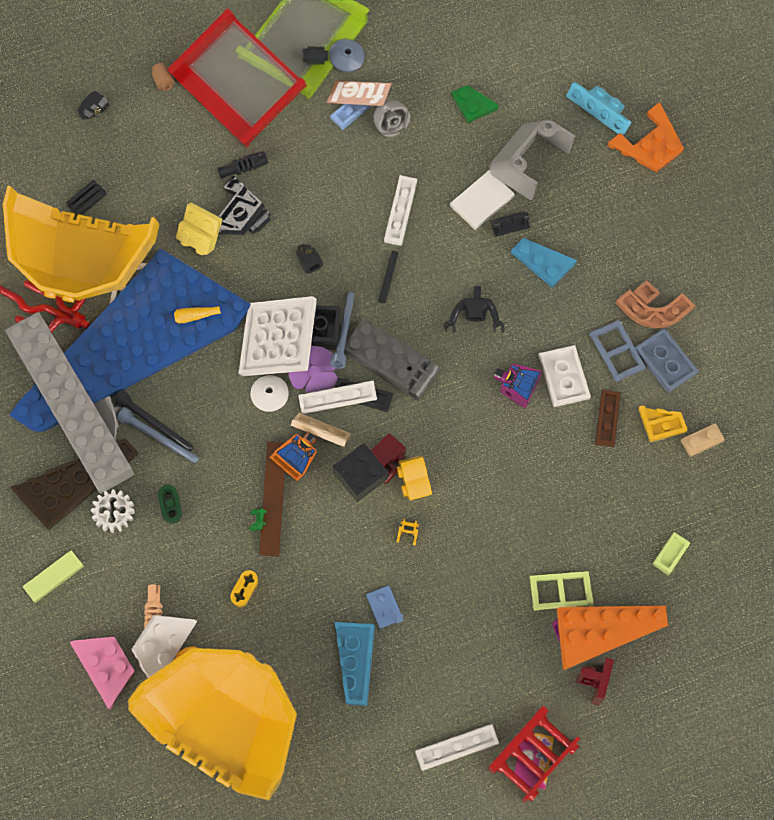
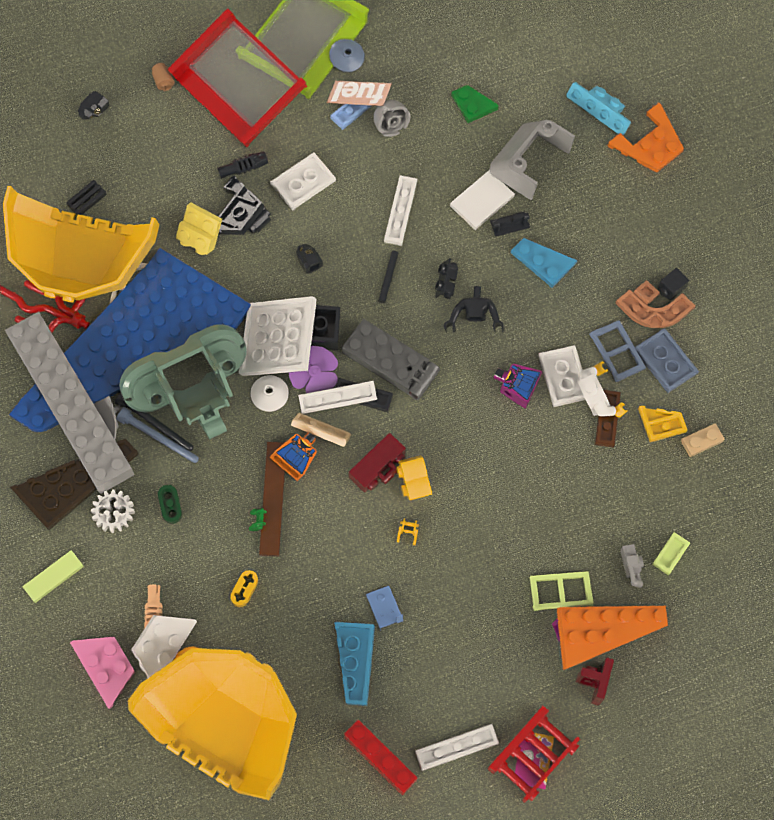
(151, 391): none -> sand green piece
(191, 314): yellow piece -> none
(303, 181): none -> white tile
(315, 55): black brick -> none
(338, 359): sand blue piece -> none
(360, 472): black brick -> none
(380, 757): none -> red brick
(447, 271): none -> black hinge
(595, 395): none -> white torso
(632, 564): none -> light grey piece
(673, 284): none -> black brick

